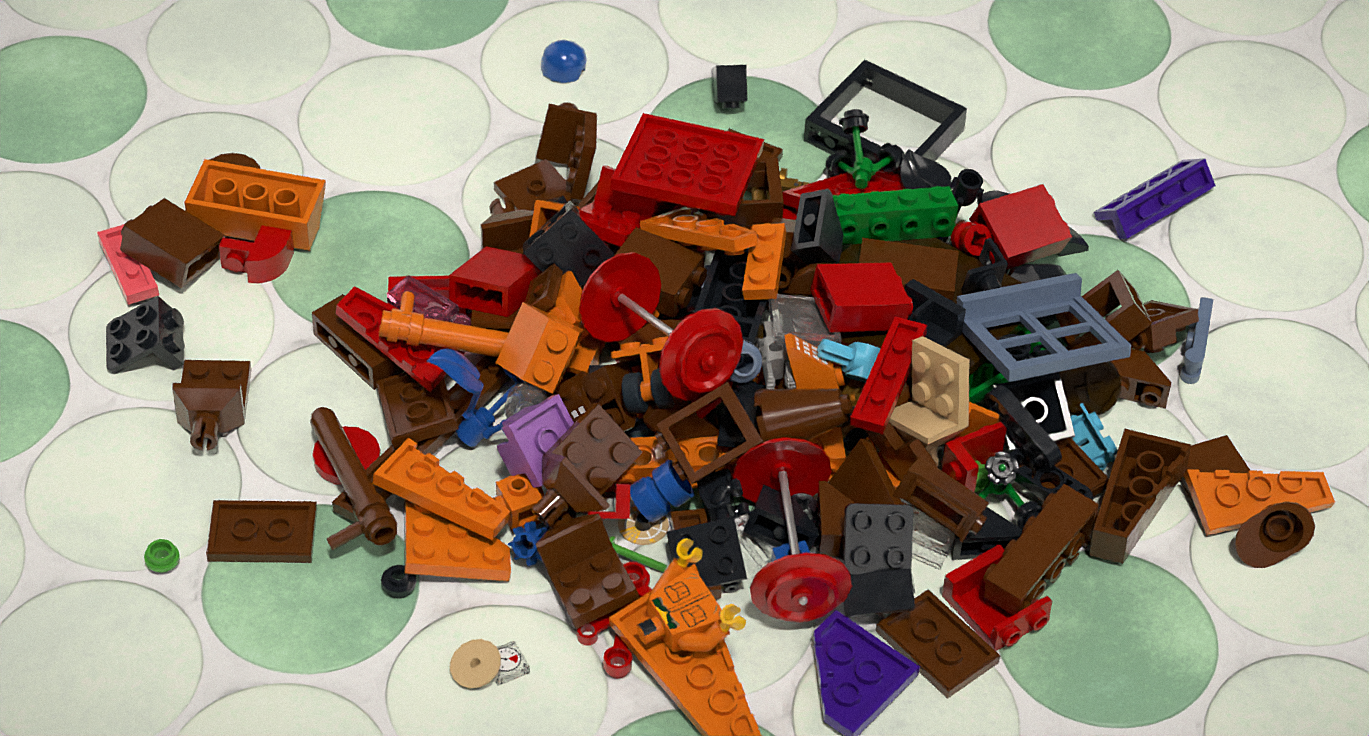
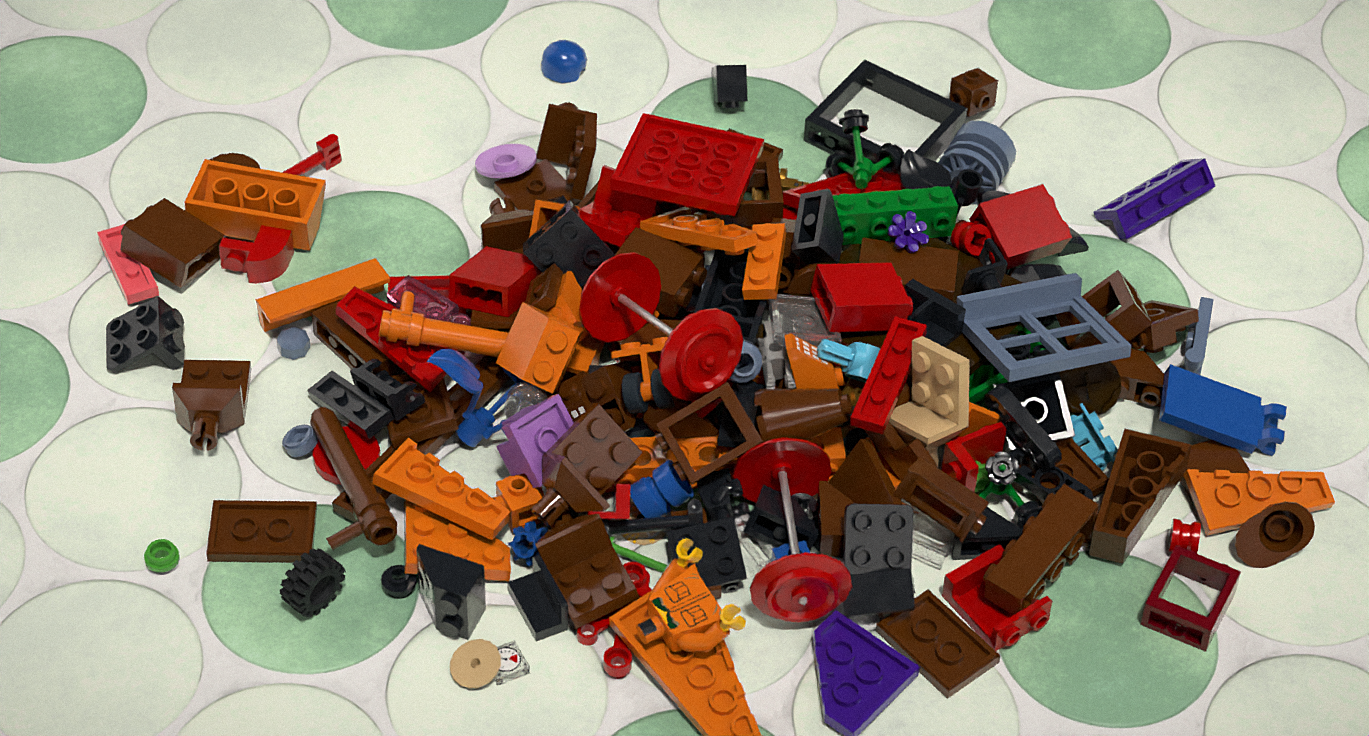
(293, 343): none -> sand blue tile
(300, 440): none -> sand blue tile
(303, 299): none -> orange panel
(312, 582): none -> black tyre
(327, 155): none -> red hinge
(351, 404): none -> black plate
(387, 390): none -> black hinge
(451, 591): none -> black slope
(505, 160): none -> lavender dish
(540, 601): none -> black panel
(694, 517): none -> black hinge
(907, 232): none -> dark purple plant
(974, 91): none -> reddish brown brick
(982, 149): none -> sand blue wheel
(1184, 535): none -> red wheel
(1194, 628): none -> dark red window
(1220, 412): none -> blue tile

